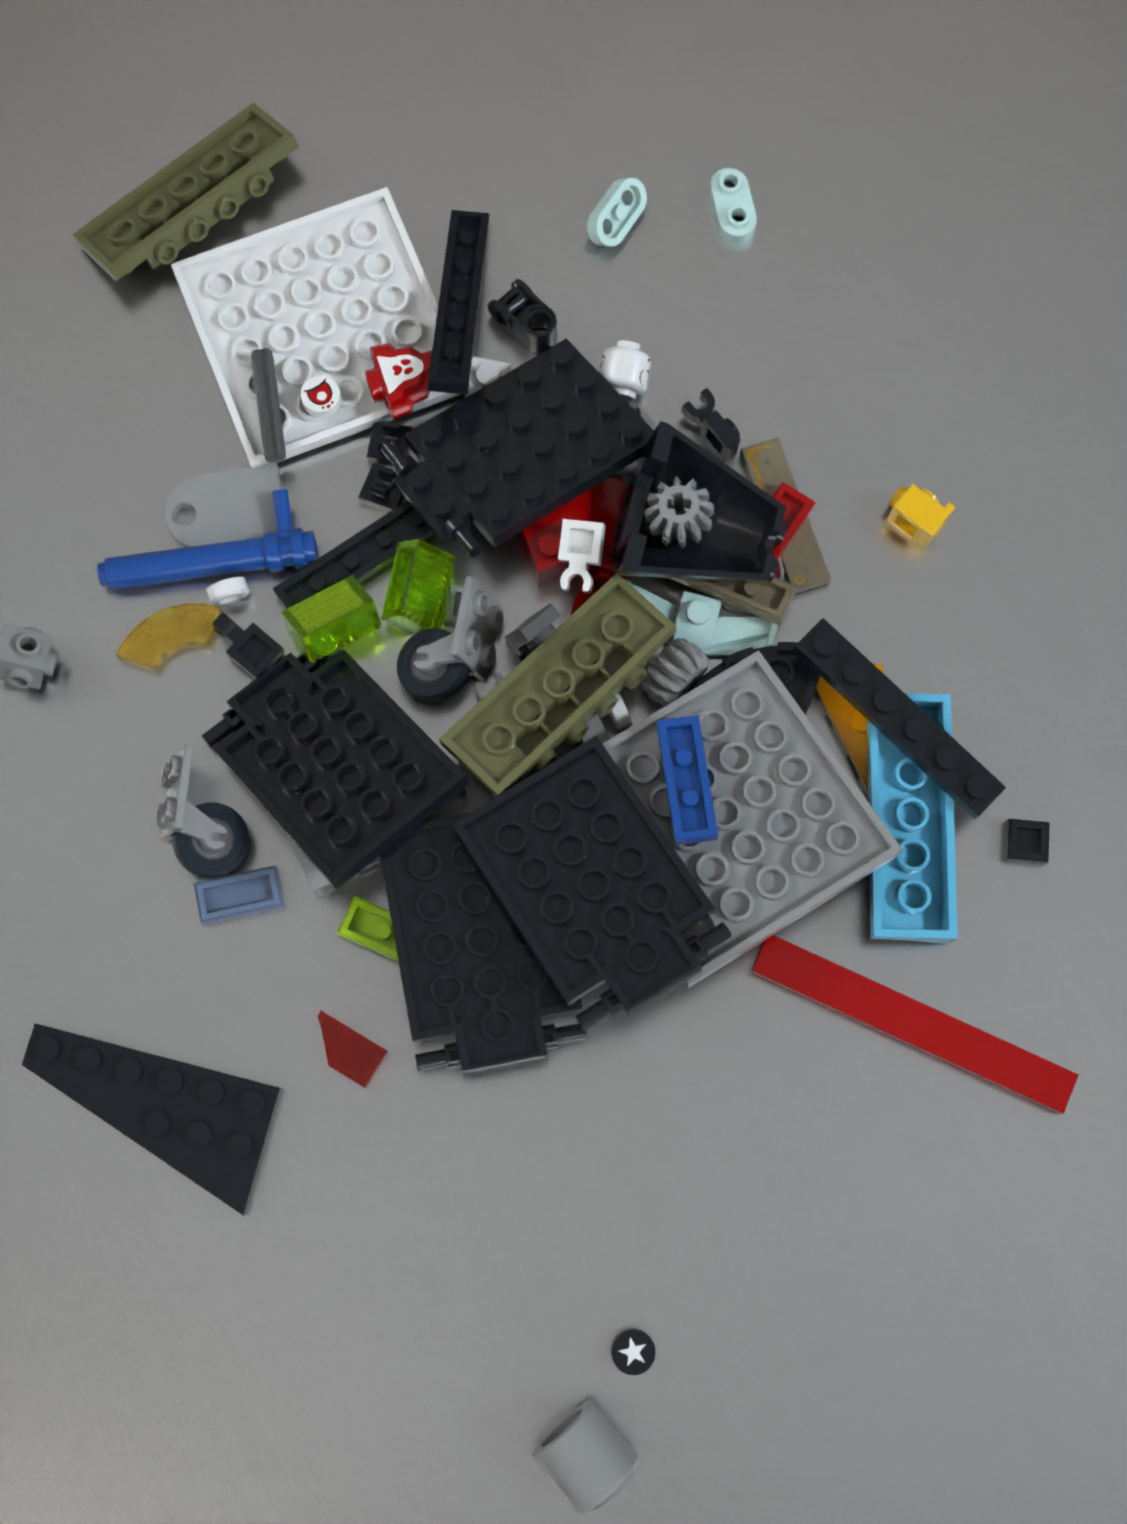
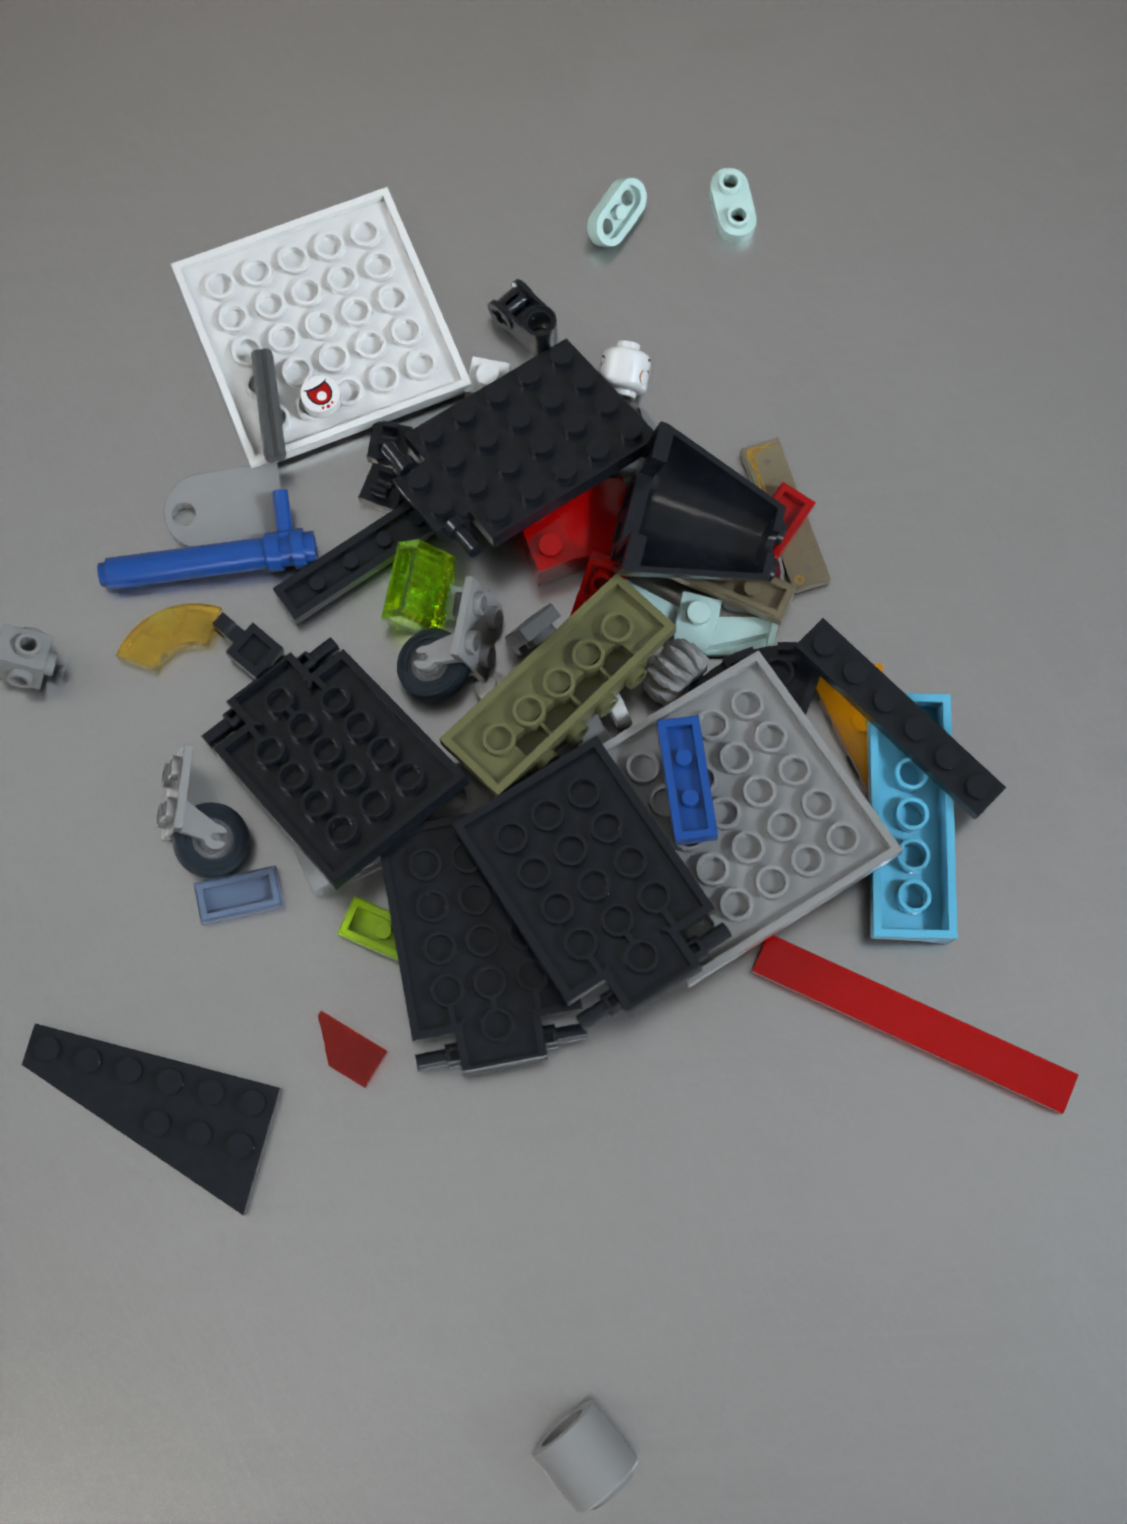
(188, 195): olive plate -> none
(228, 591): white tile -> none
(331, 619): clear neon green brick -> none
(398, 377): red rock -> none
(458, 303): black tile -> none
(580, 546): white plate -> none
(633, 1351): black tile -> none
(679, 497): light grey gear -> none
(717, 432): black plate -> none
(918, 514): yellow brick -> none
(1026, 841): black tile -> none

